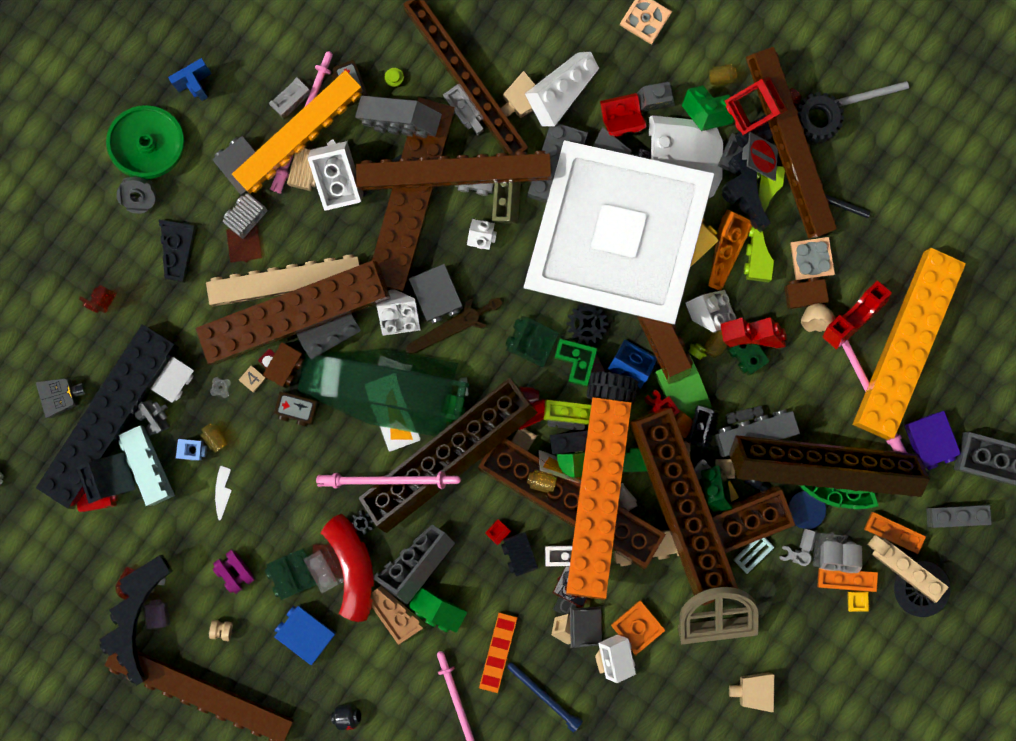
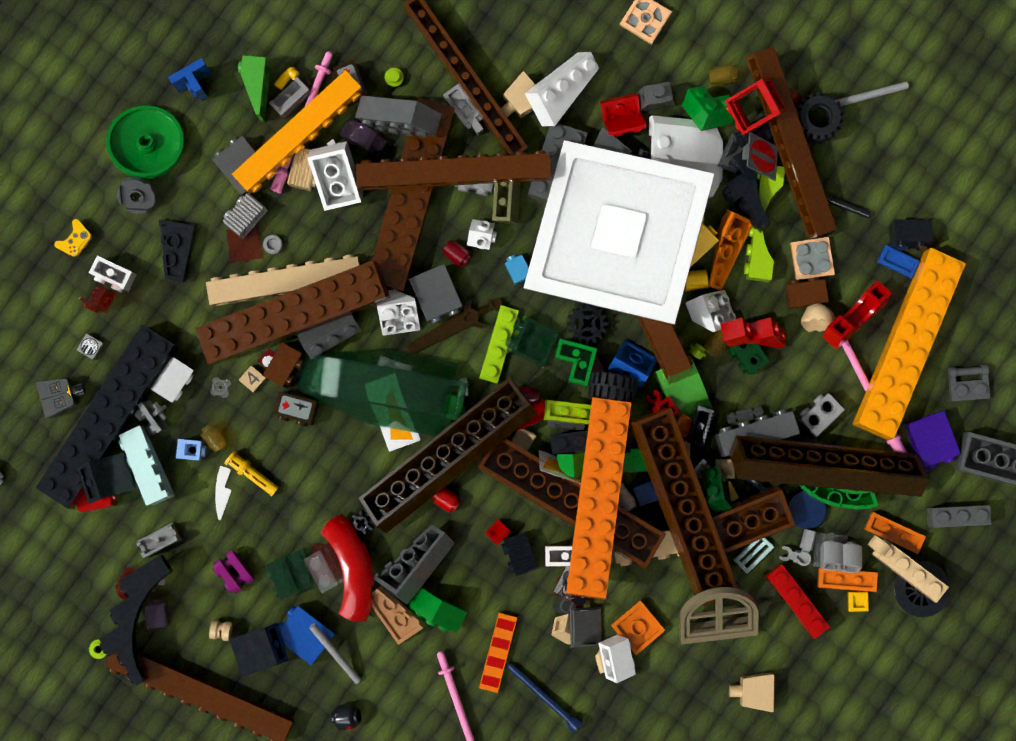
(76, 241): none -> yellow piece
(90, 346): none -> light grey tile
(92, 649): none -> lime plate
(112, 273): none -> white brick
(158, 540): none -> light grey hinge
(244, 468): none -> yellow pin
(256, 76): none -> bright green slope
(258, 650): none -> black panel
(273, 244): none -> light grey tile
(290, 73): none -> yellow arm
(335, 653): none -> light grey bar
(337, 480): bright pink bar -> none
(363, 137): none -> clear purple brick
(446, 500): none -> red brick
(457, 253): none -> dark red brick
(497, 350): none -> lime plate
(517, 268): none -> dark azure brick
(542, 481): clear yellow brick -> none
(644, 493): none -> dark blue piece
(696, 280): none -> yellow brick
(797, 601): none -> red arch
(824, 418): none -> light grey brick
(898, 261): none -> blue tile
(910, 234): none -> black brick
(969, 389): none -> dark grey plate

